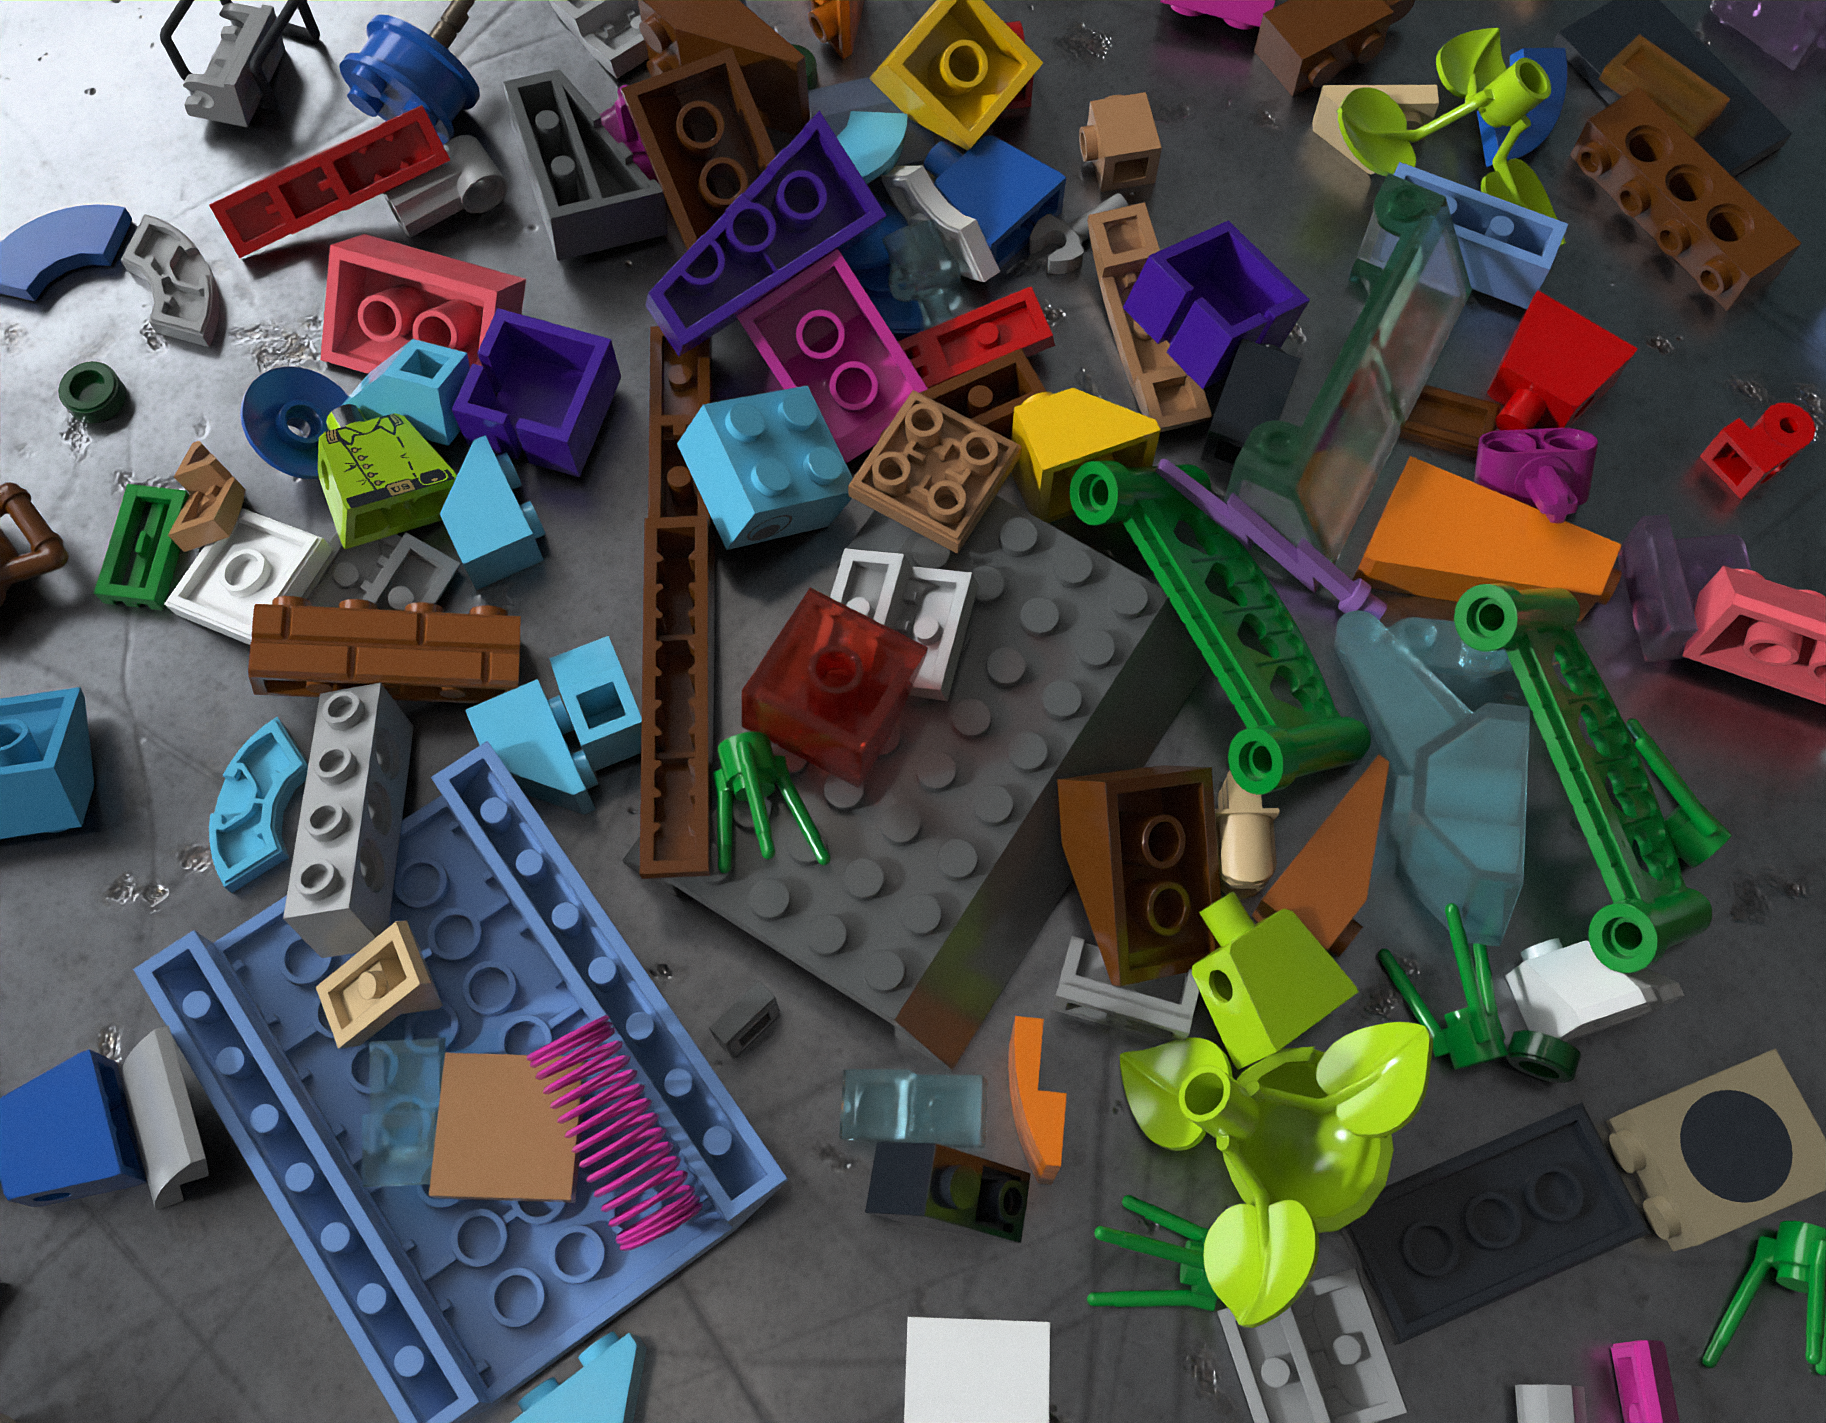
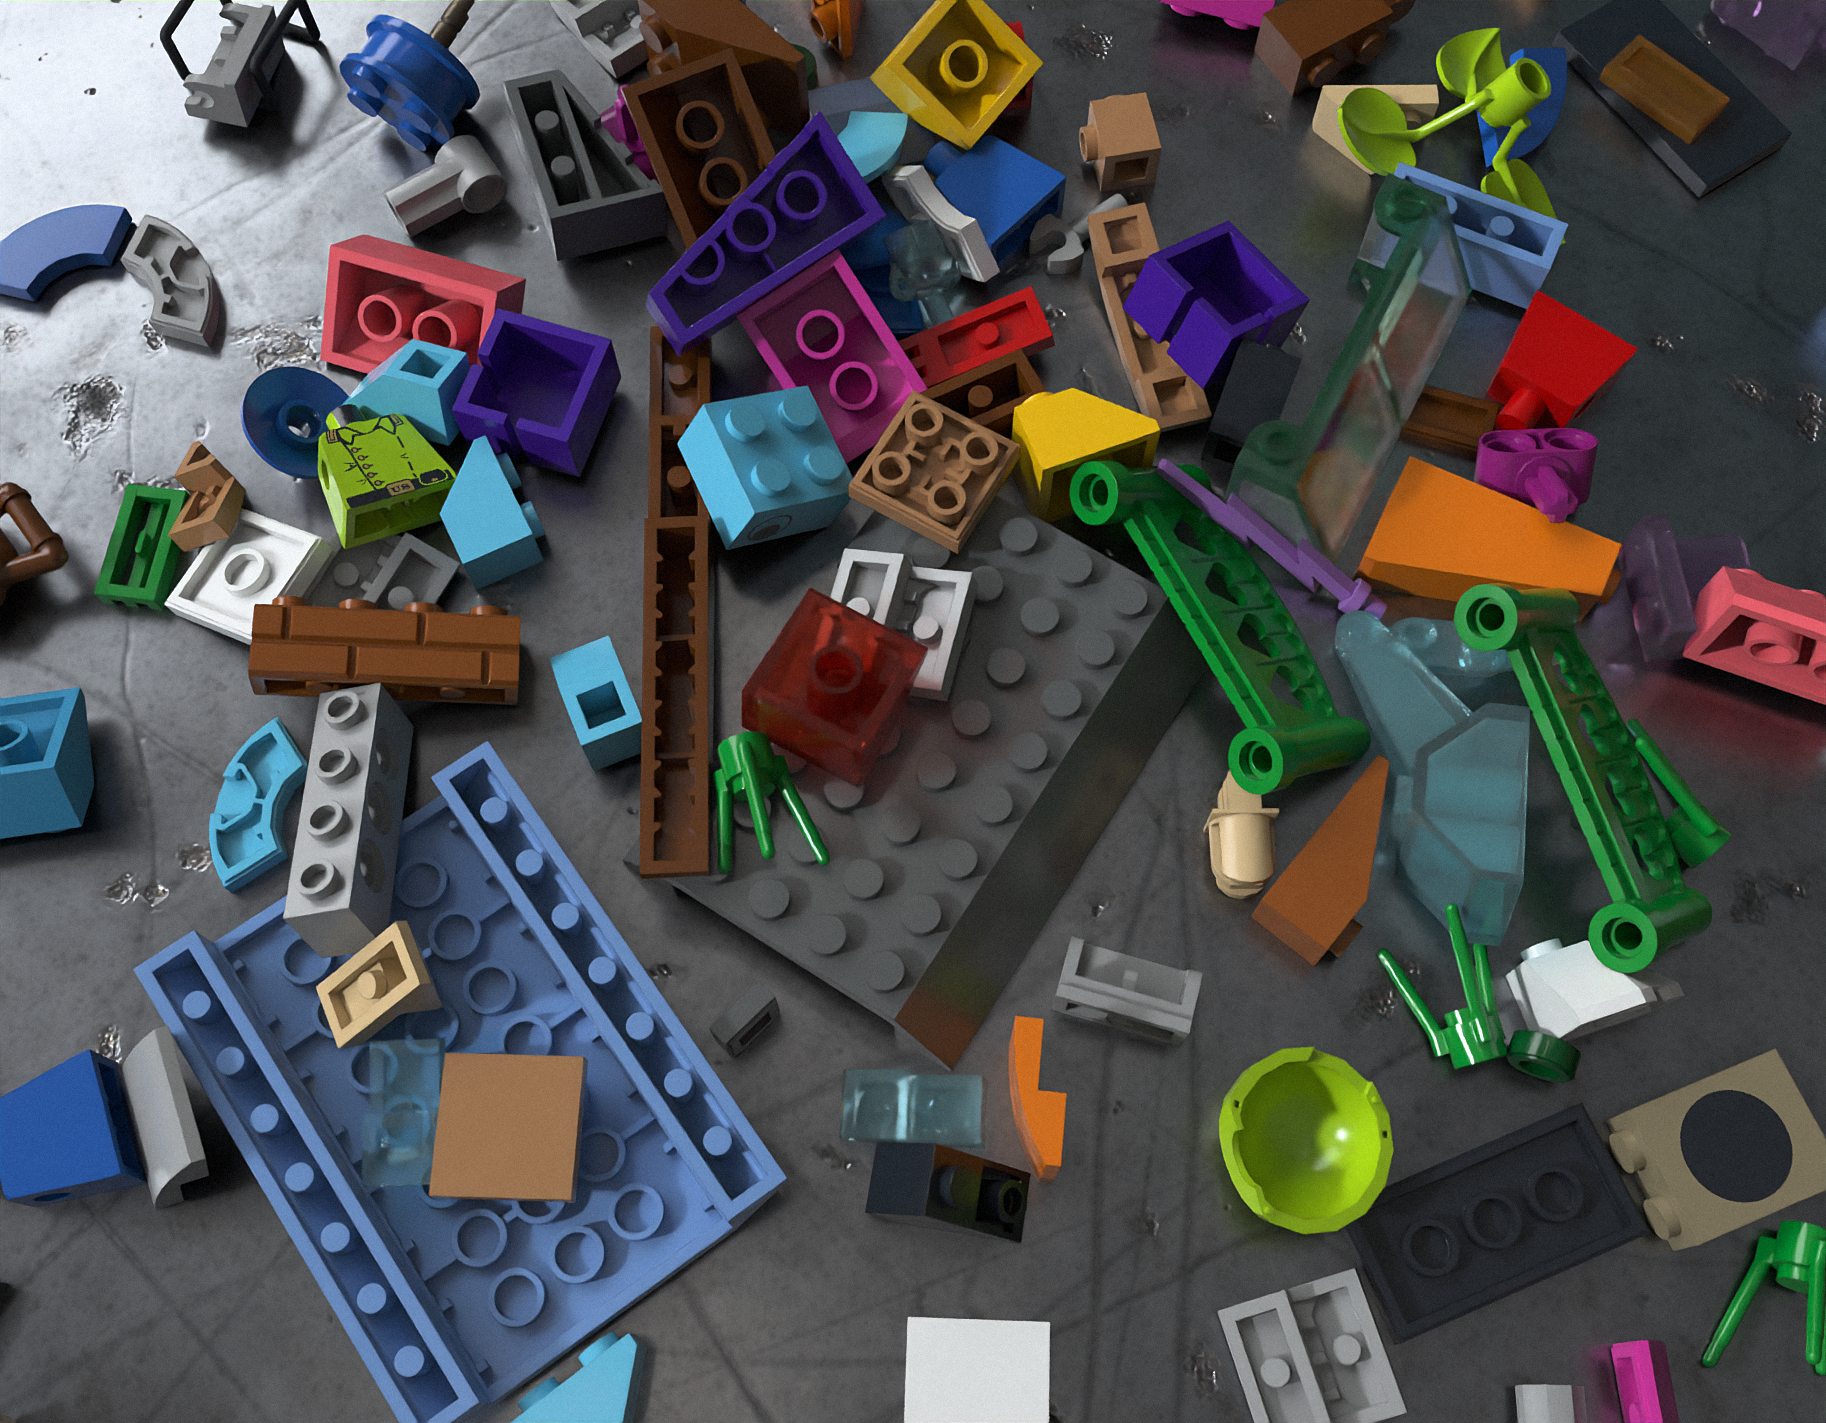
(92, 392): dark green tile -> none
(330, 181): red slope -> none
(531, 743): medium azure slope -> none
(662, 1220): dark pink piece -> none
(1144, 865): reddish brown slope -> none
(1183, 1089): lime plant -> none
(1191, 1259): green plant -> none
(1265, 980): lime torso -> none
(1683, 198): reddish brown brick -> none
(1755, 455): red leg -> none

